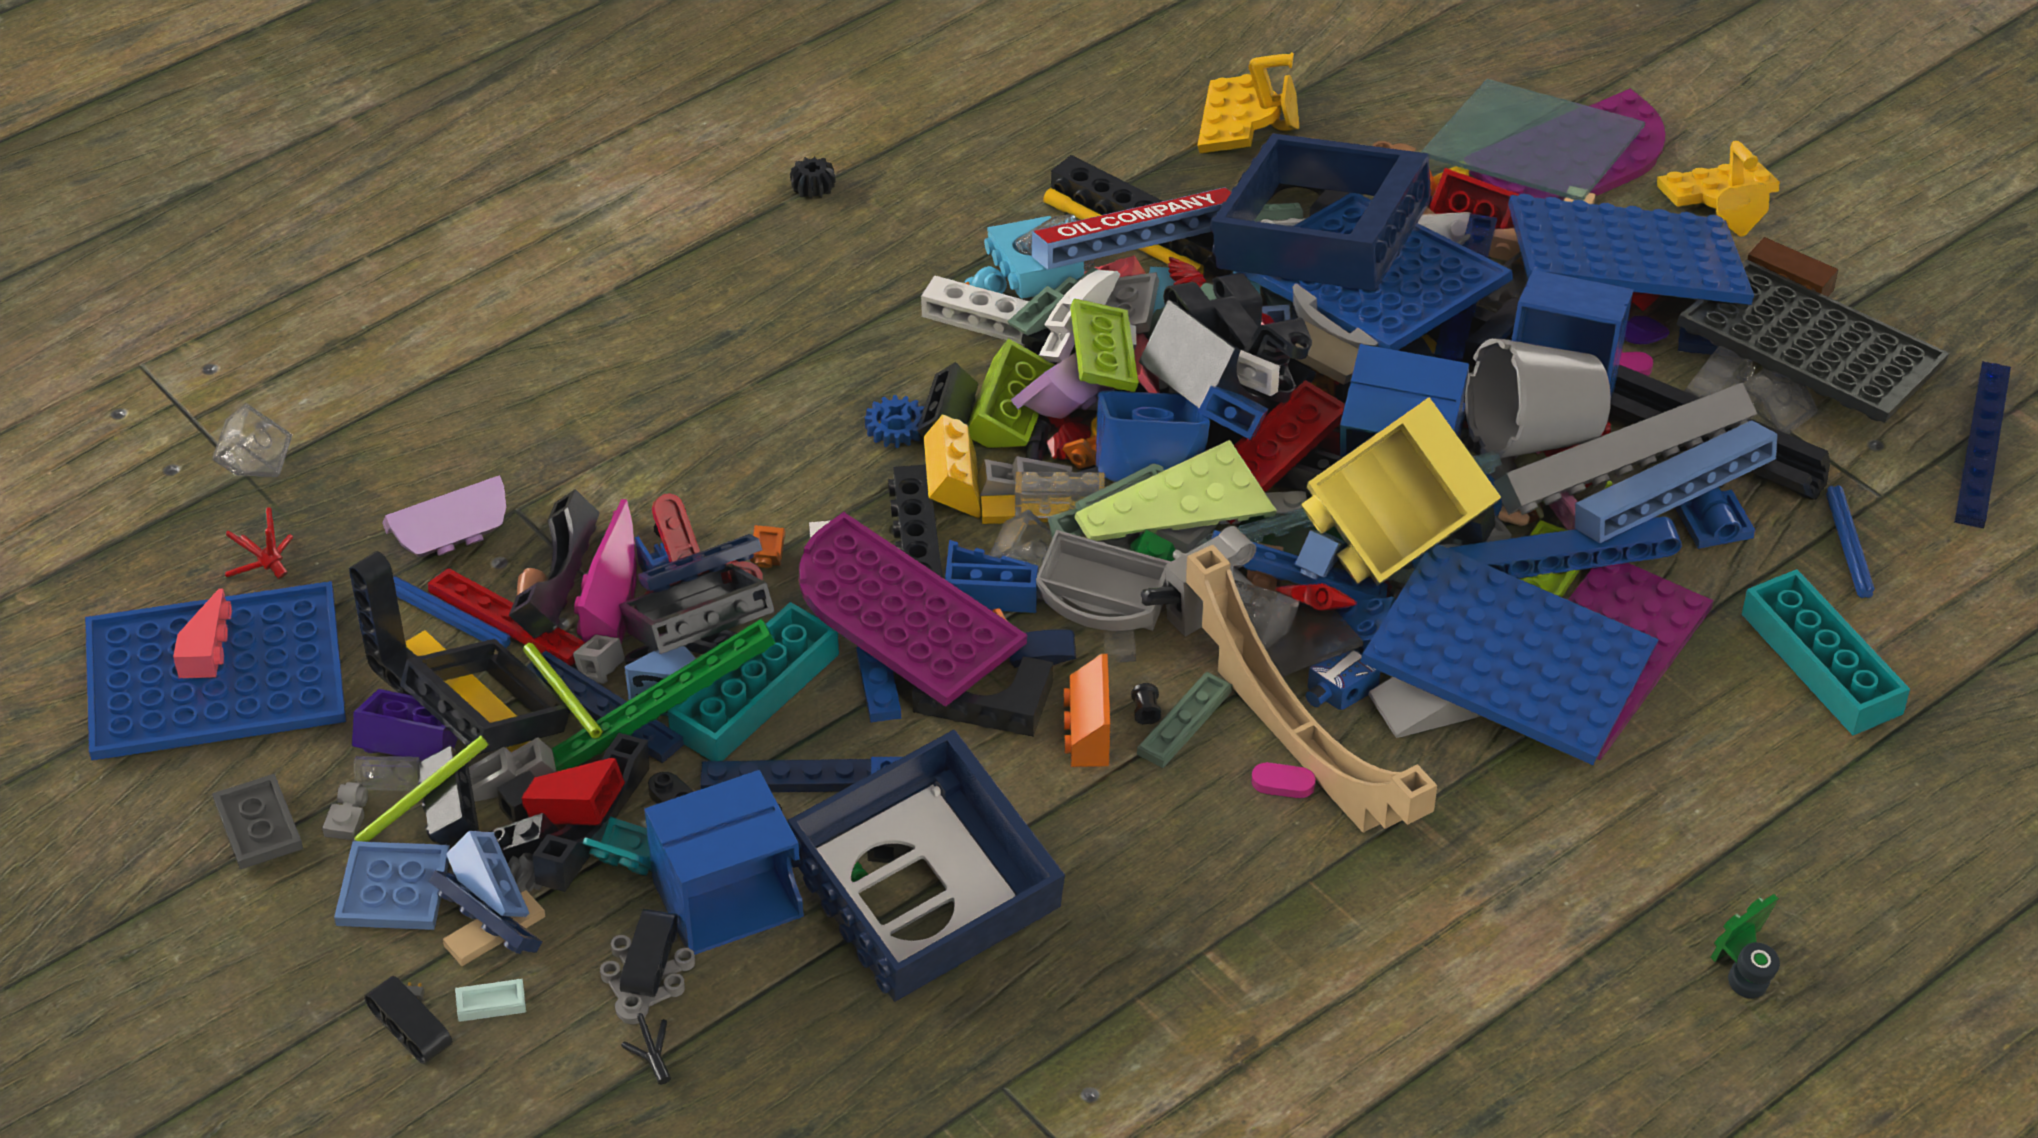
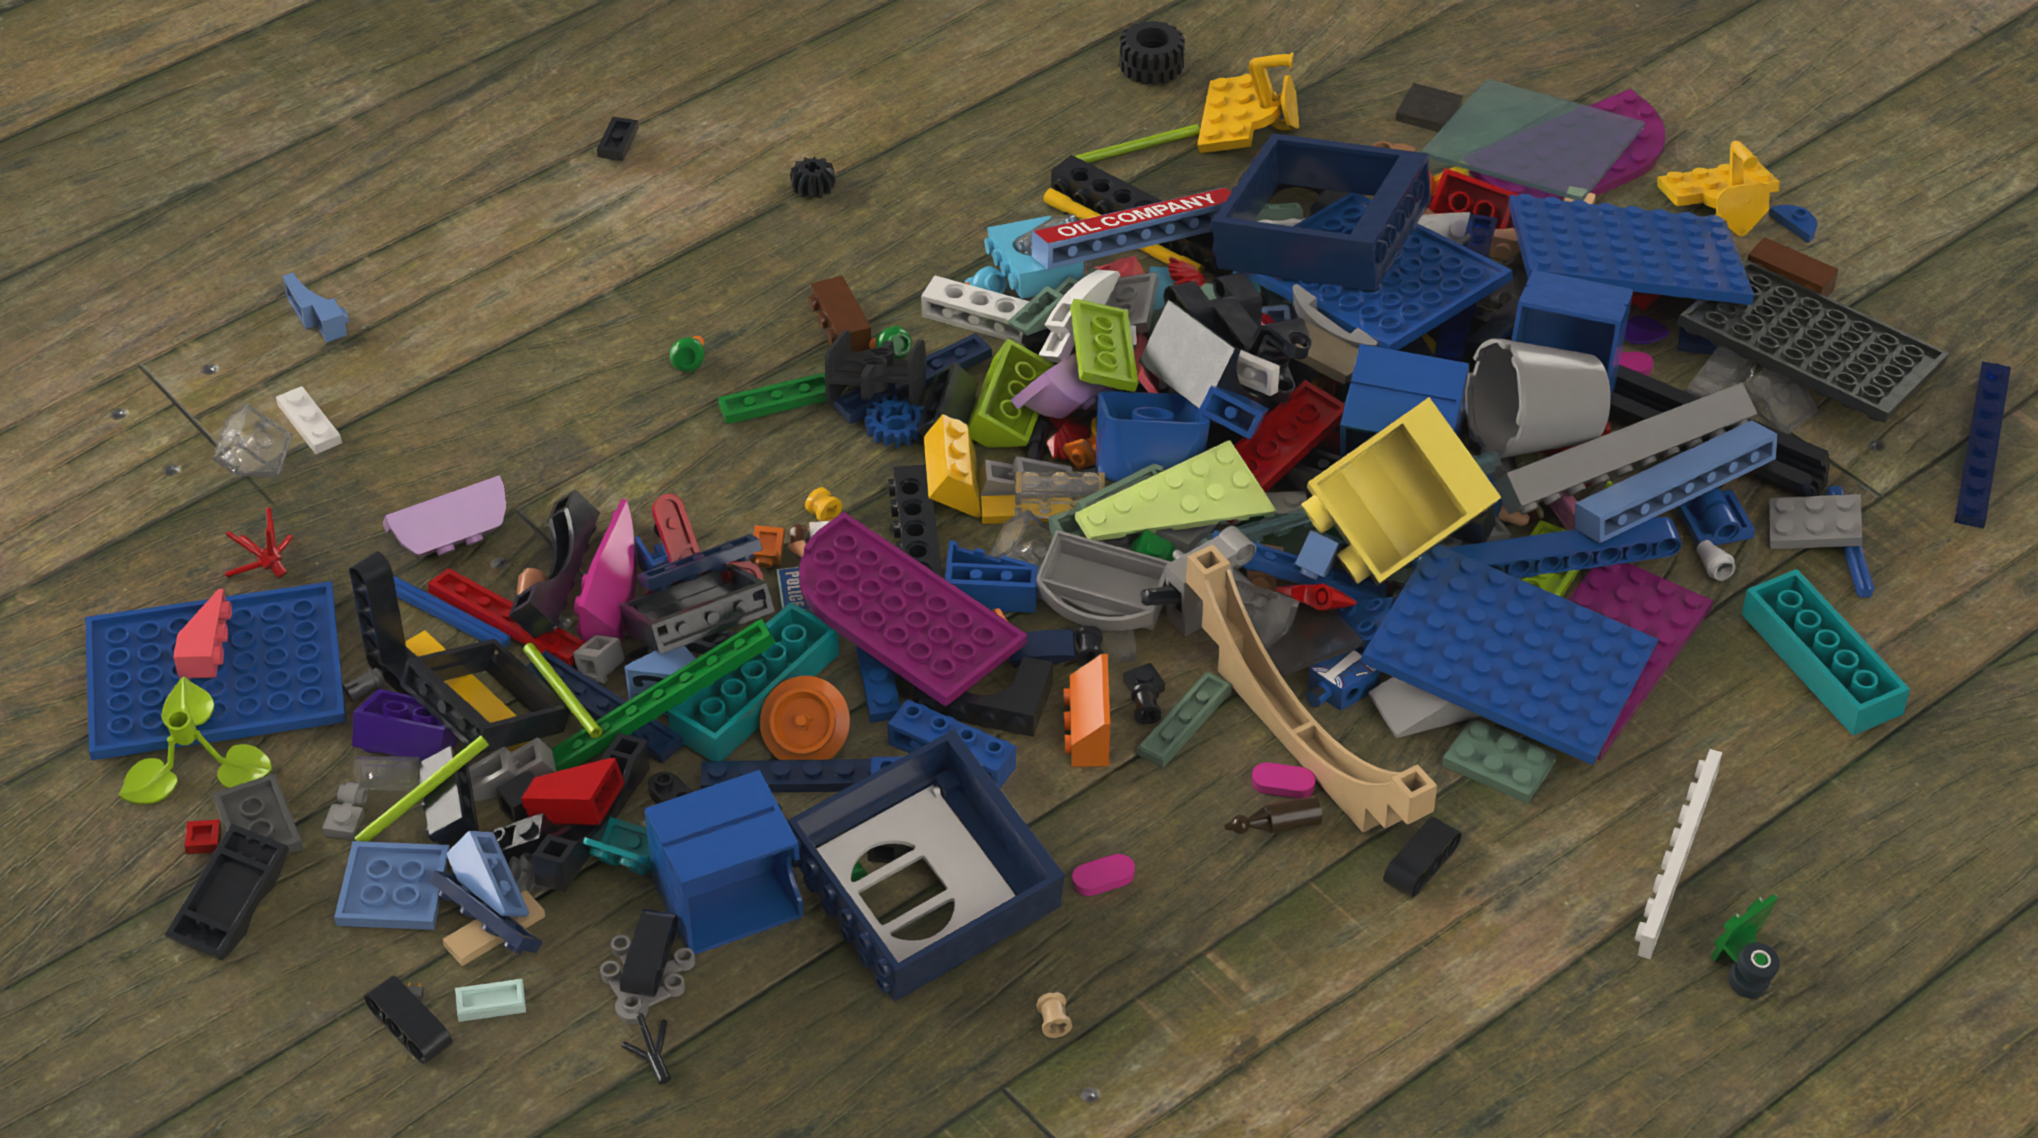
(183, 710): none -> lime plant
(202, 836): none -> red plate
(228, 892): none -> black slope
(308, 420): none -> white plate
(316, 310): none -> medium blue slope
(364, 684): none -> dark grey pin
(617, 138): none -> black plate
(687, 353): none -> green animal
(773, 398): none -> green plate
(790, 589): none -> tile
(797, 539): none -> reddish brown arm
(804, 719): none -> orange piece
(823, 505): none -> yellow wheel
(839, 311): none -> reddish brown brick
(873, 369): none -> black piece
(897, 334): none -> green animal
(918, 725): none -> blue brick
(963, 352): none -> dark blue plate
(1054, 1016): none -> tan bush
(1089, 643): none -> black bush
(1103, 874): none -> dark pink tile
(1140, 144): none -> lime piece
(1143, 674): none -> black plate
(1152, 52): none -> black tyre
(1280, 816): none -> dark brown wheel
(1422, 857): none -> black beam
(1428, 107): none -> clear smoke tile
(1499, 760): none -> sand green plate
(1674, 861): none -> white plate
(1716, 561): none -> white cone
(1796, 220): none -> blue plate
(1815, 521): none -> light grey plate

